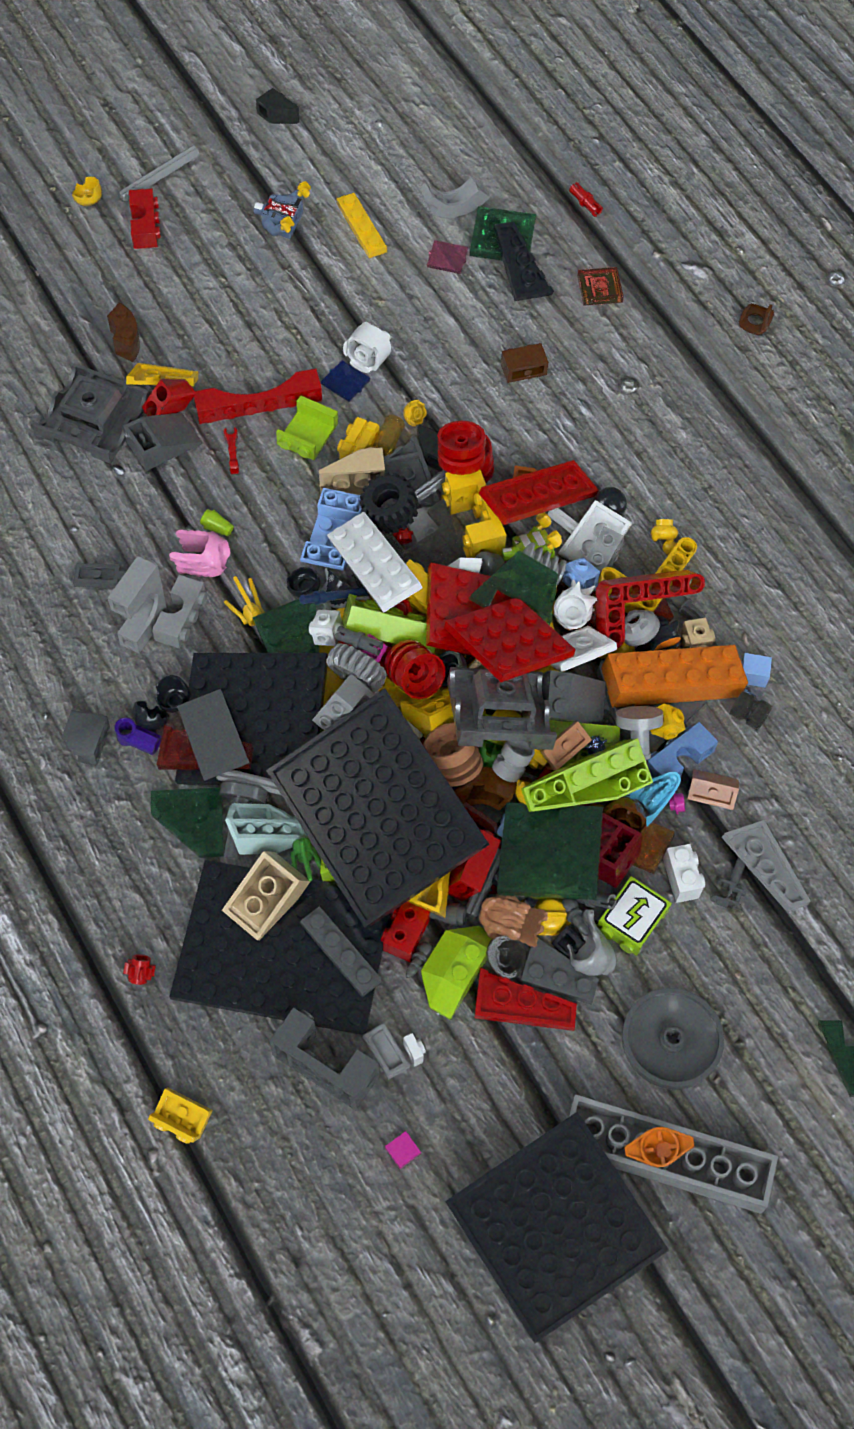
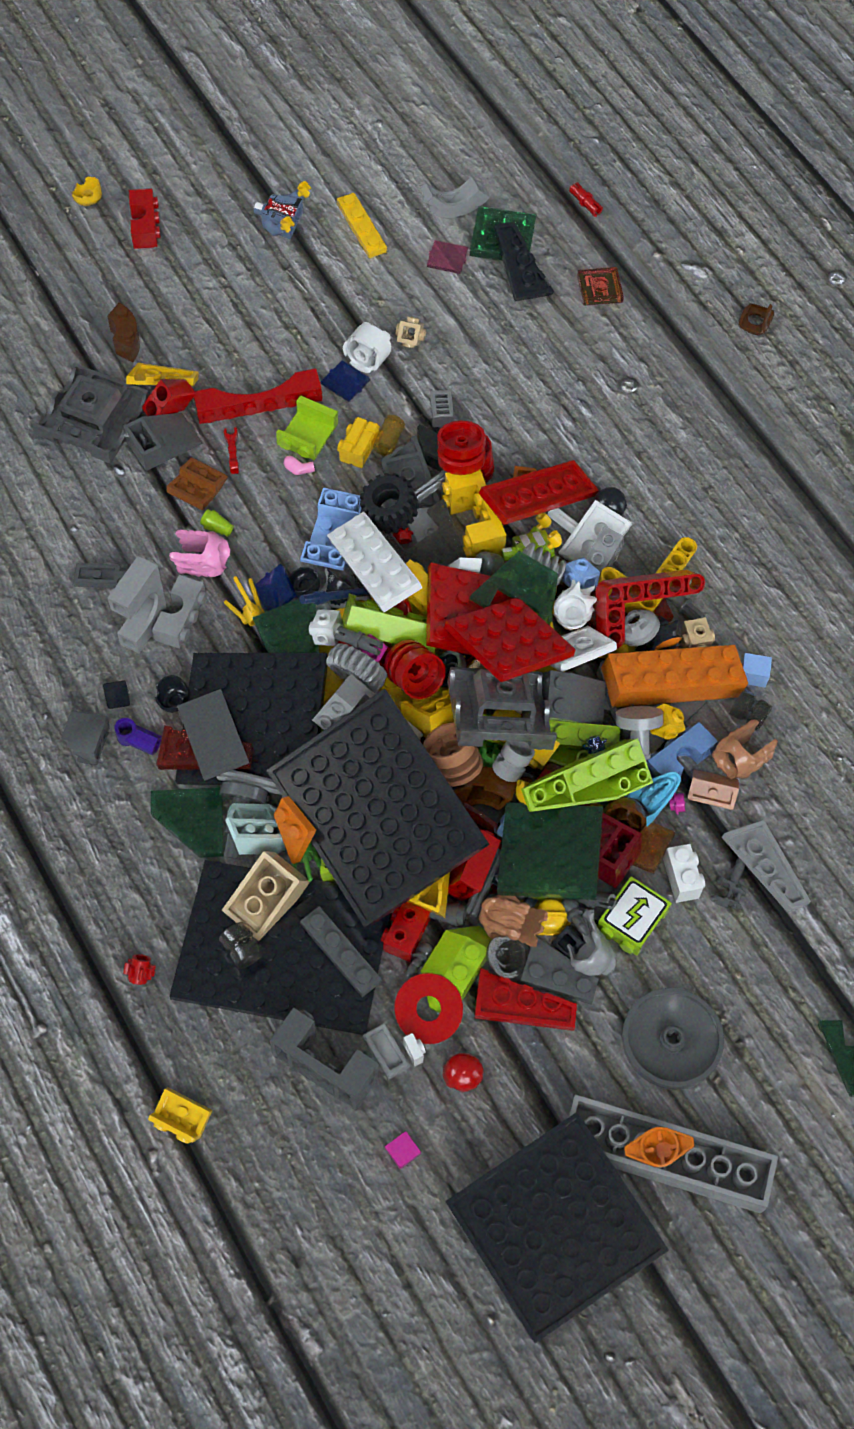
(116, 694): none -> black slope
(149, 718): black hair -> none
(160, 172): light grey axle -> none
(196, 483): none -> dark orange slope
(242, 946): none -> clear smoke wheel
(275, 589): none -> clear blue piece
(277, 108): pearl dark grey slope -> none
(294, 829): none -> orange wing
(297, 467): none -> bright pink arm
(353, 471): tan slope -> none
(405, 337): none -> tan brick
(414, 412): yellow plate -> none
(440, 420): none -> light grey slope
(451, 1008): none -> red sticker
(463, 1072): none -> red hair
(524, 362): reddish brown brick -> none
(566, 746): nougat panel -> none
(665, 531): yellow animal -> none
(744, 760): none -> nougat piece

